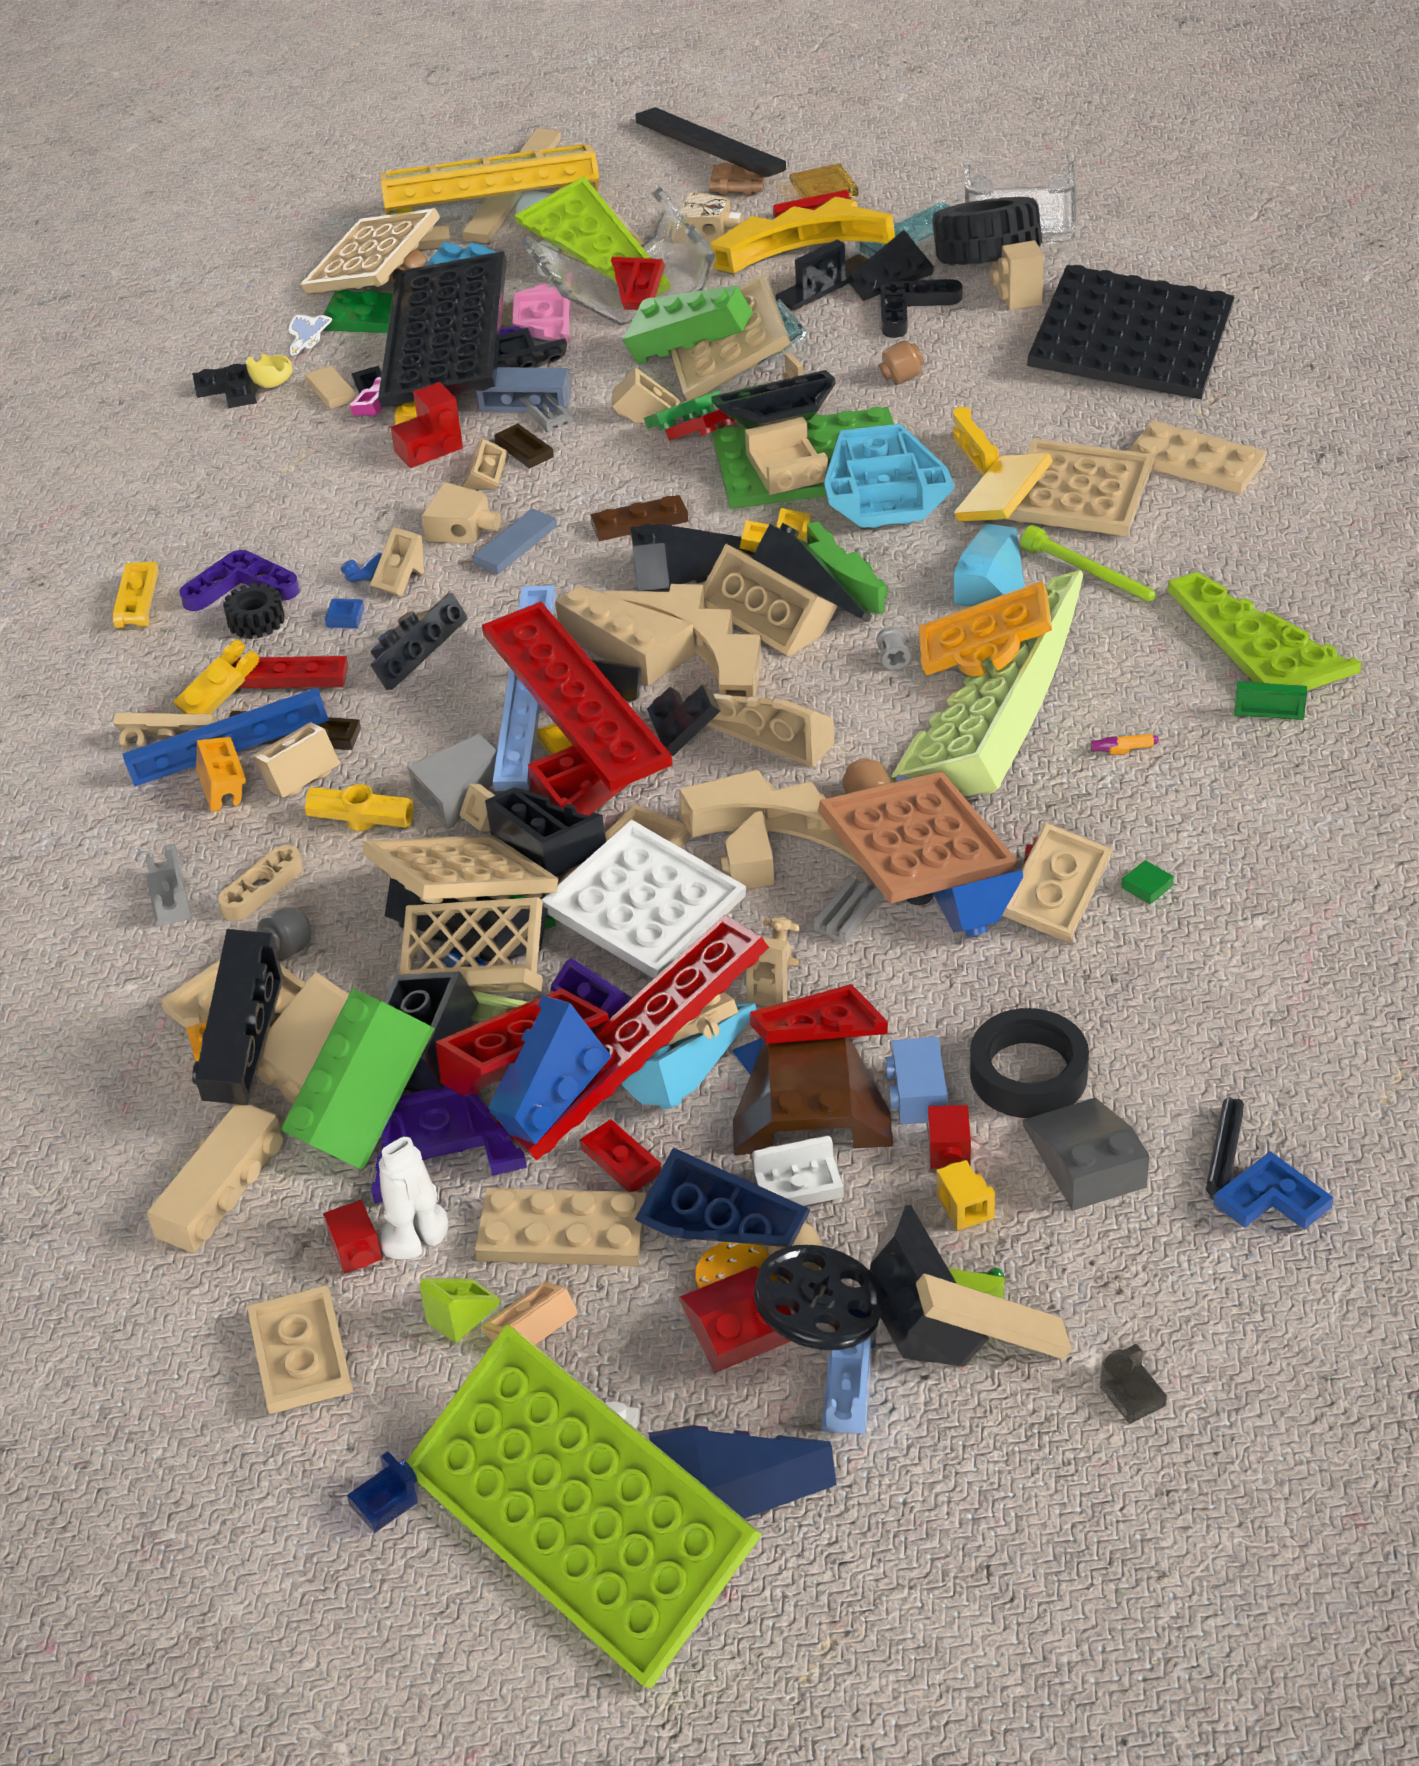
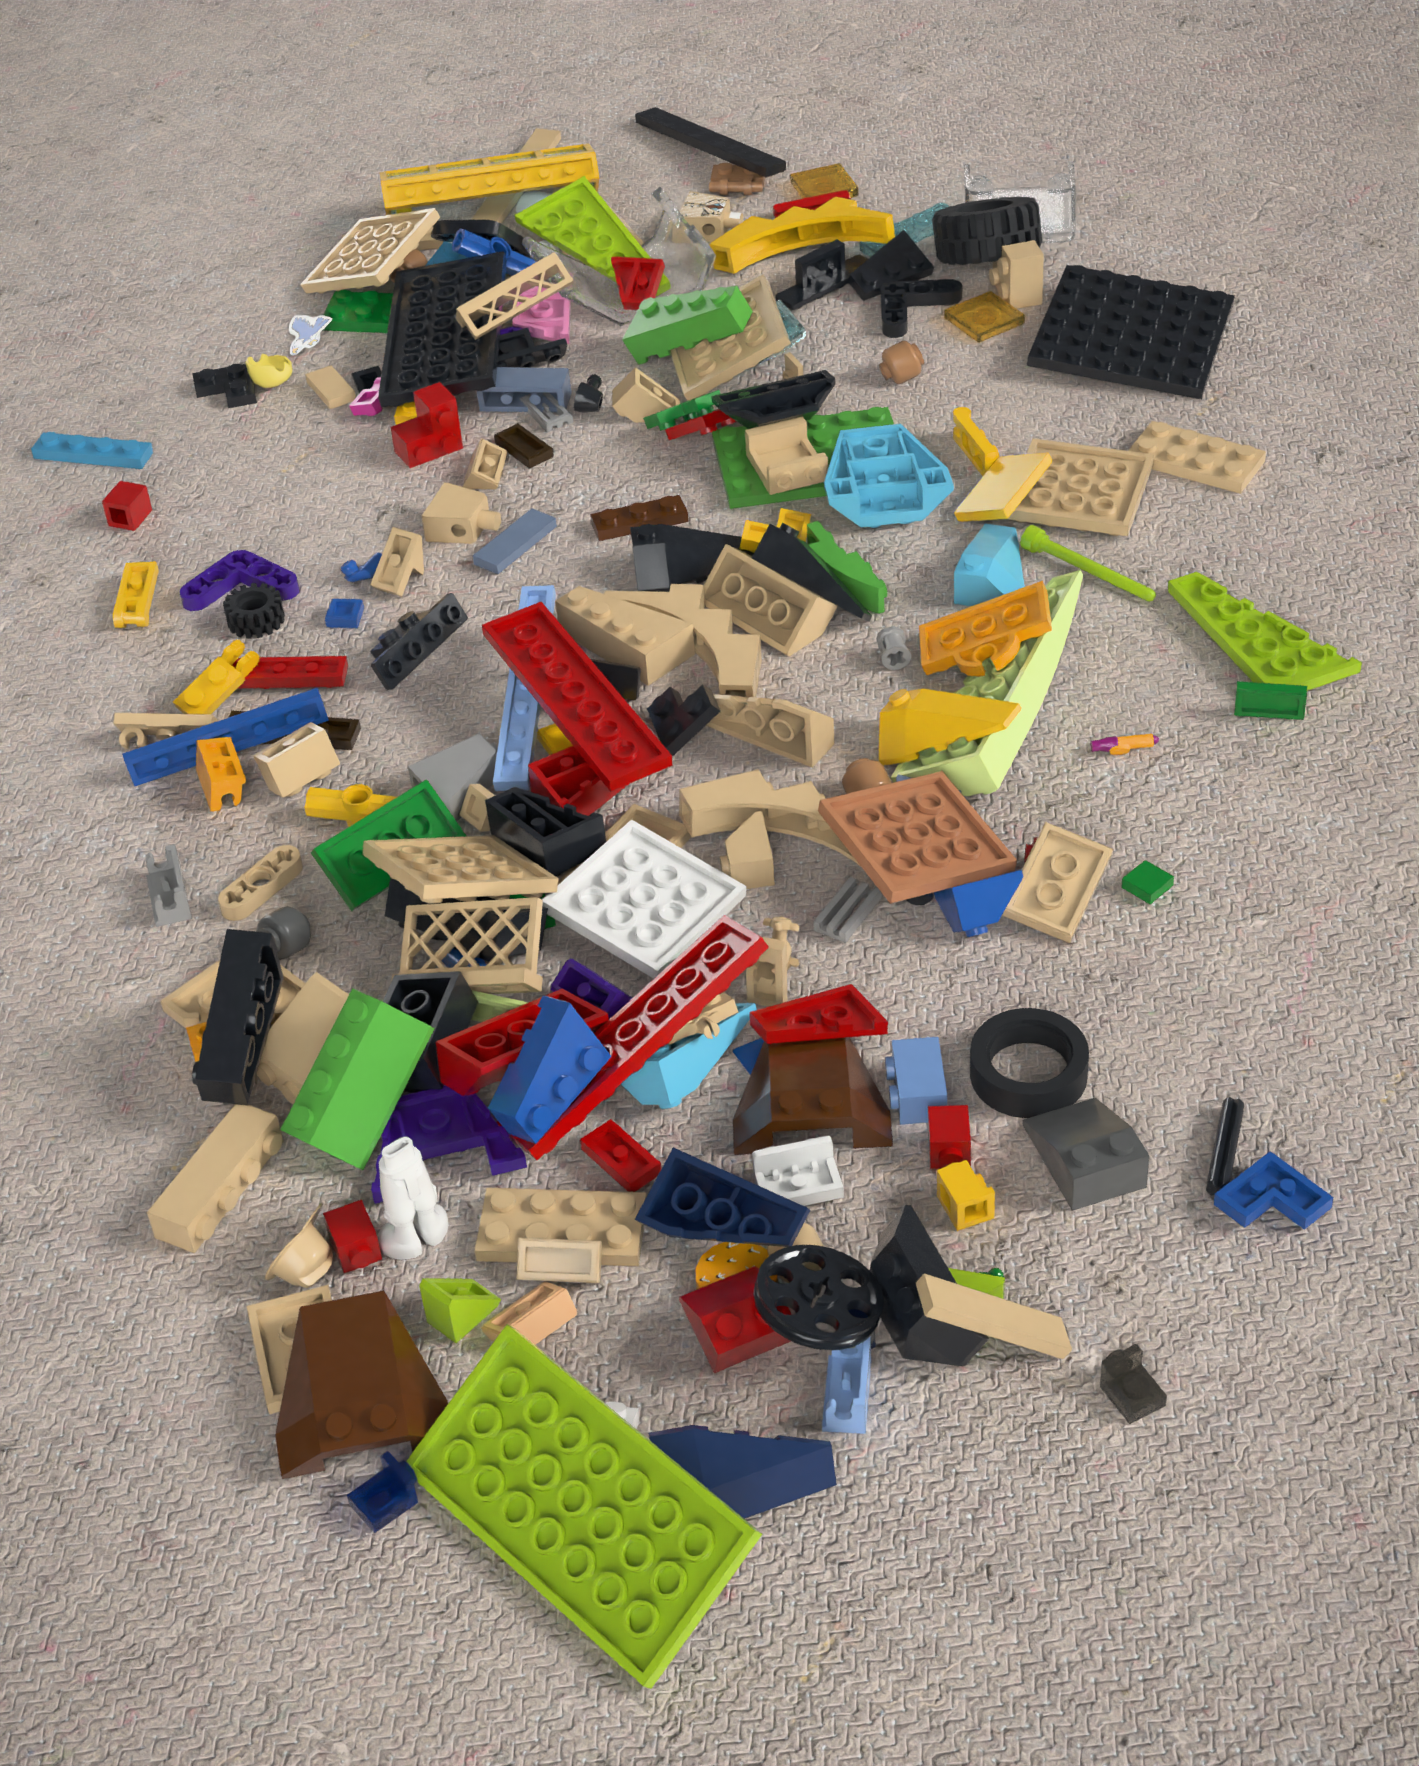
(92, 450): none -> dark azure plate
(127, 505): none -> red brick
(304, 1257): none -> tan piece
(352, 1384): none -> reddish brown wedge
(409, 816): none -> green plate
(474, 245): none -> blue piece
(488, 229): none -> black beam
(510, 290): none -> tan fence
(559, 1260): none -> tan tile
(588, 396): none -> black bar
(936, 719): none -> yellow wedge
(984, 316): none -> clear yellow tile

